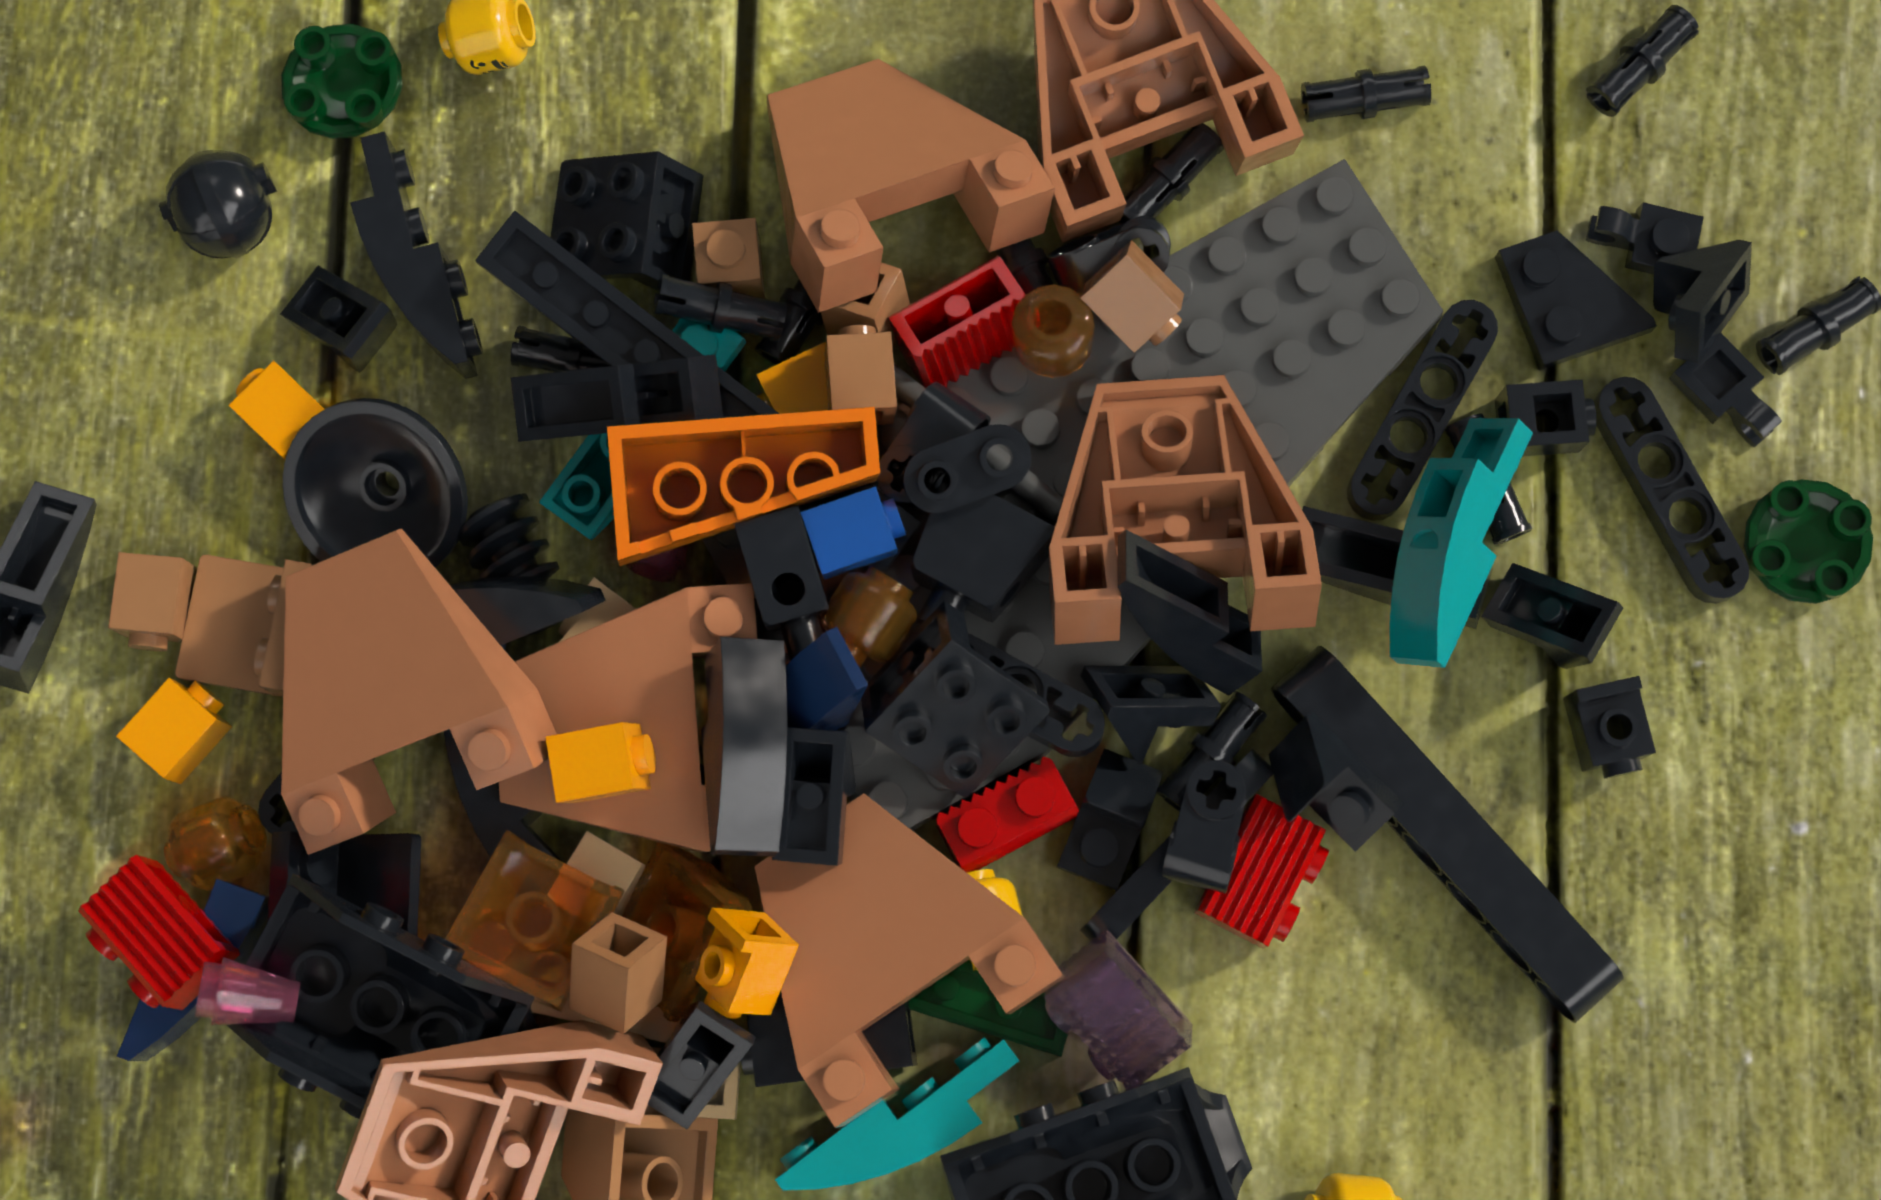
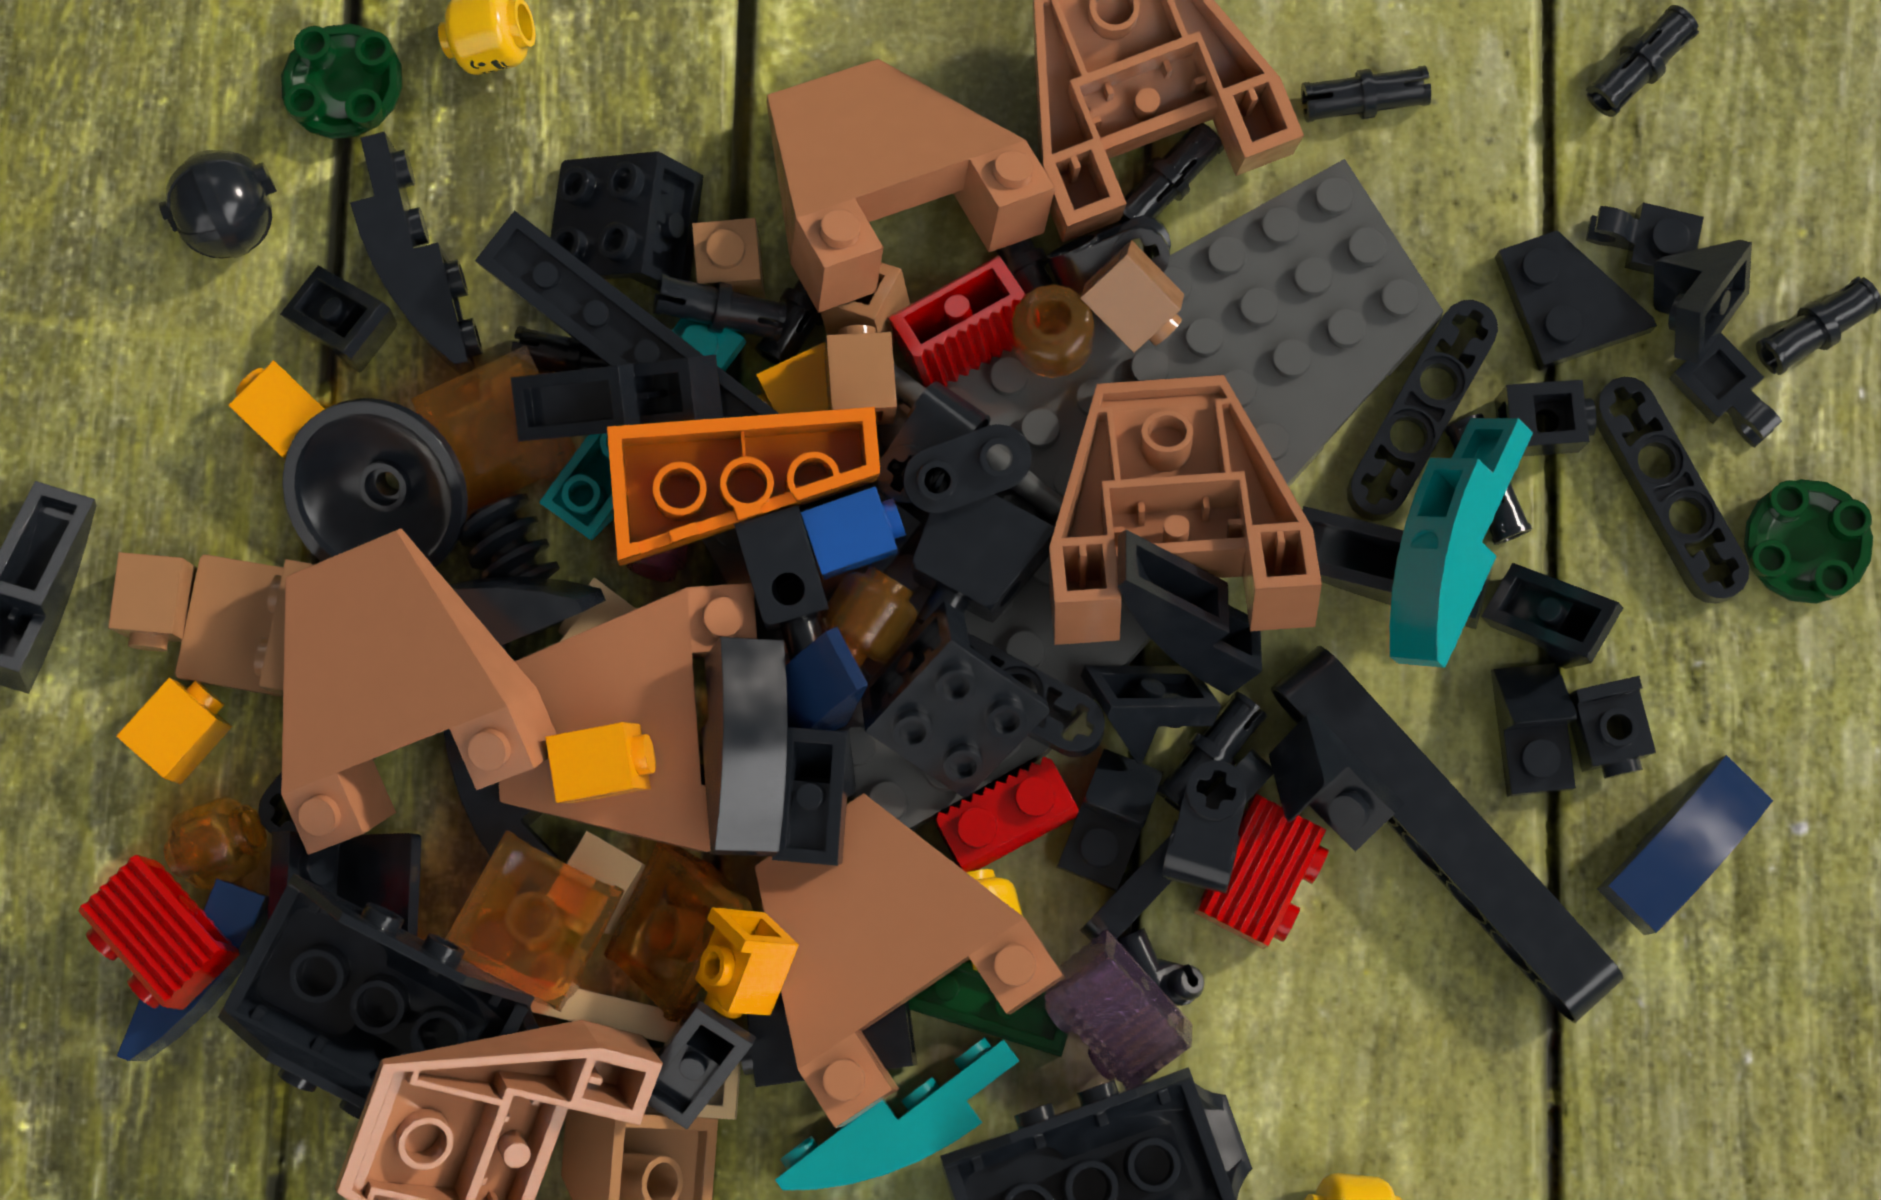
(245, 995): clear pink cone -> none
(480, 426): none -> clear orange slope
(617, 972): medium nougat brick -> none
(1177, 981): none -> black arm
(1534, 729): none -> black slope
(1686, 847): none -> dark blue slope

